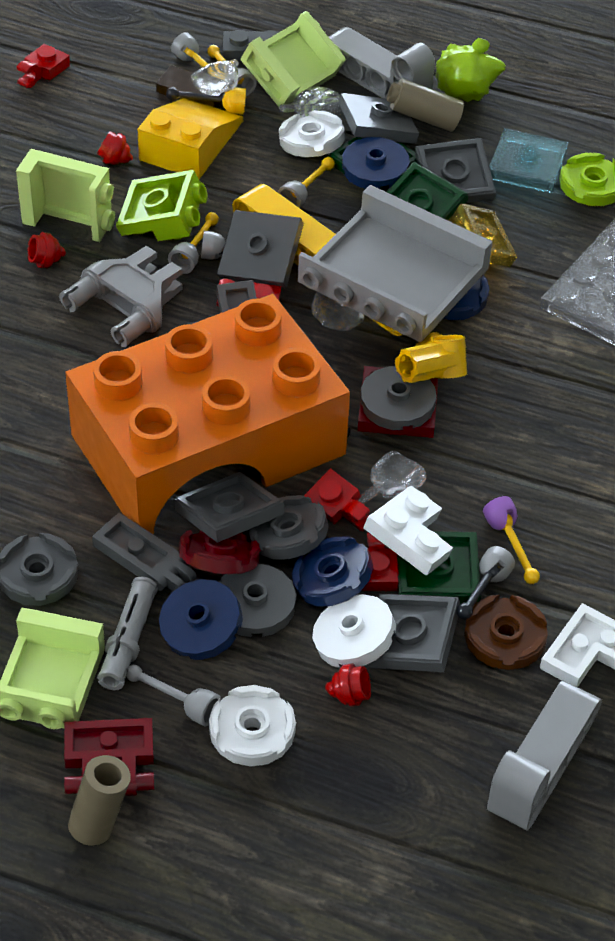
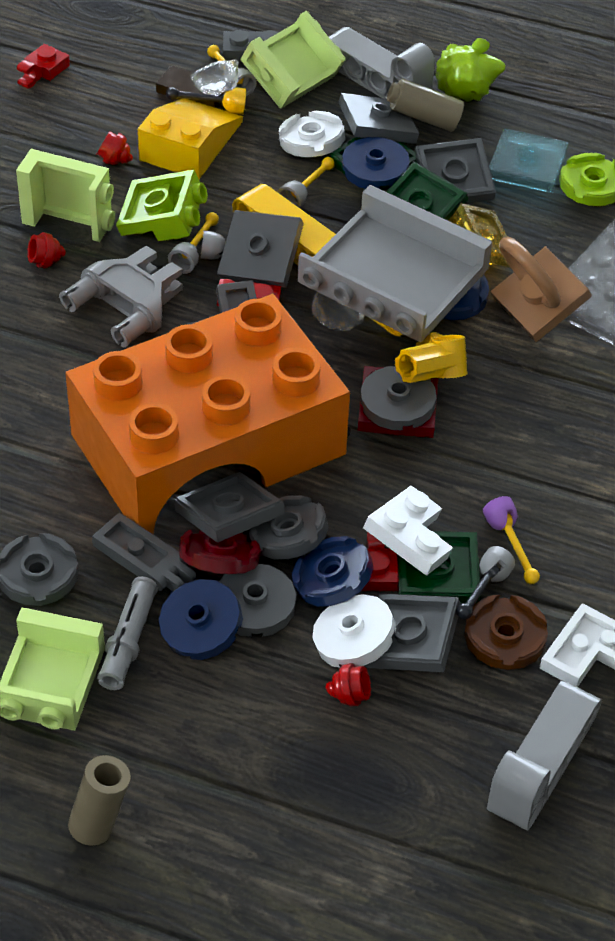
(122, 738): dark red plate -> none
(187, 49): light grey hinge -> none
(196, 704): light grey hinge -> none
(248, 708): white plate -> none
(314, 100): clear piece -> none
(339, 499): red plate -> none
(393, 475): clear piece -> none
(539, 289): none -> medium nougat tile

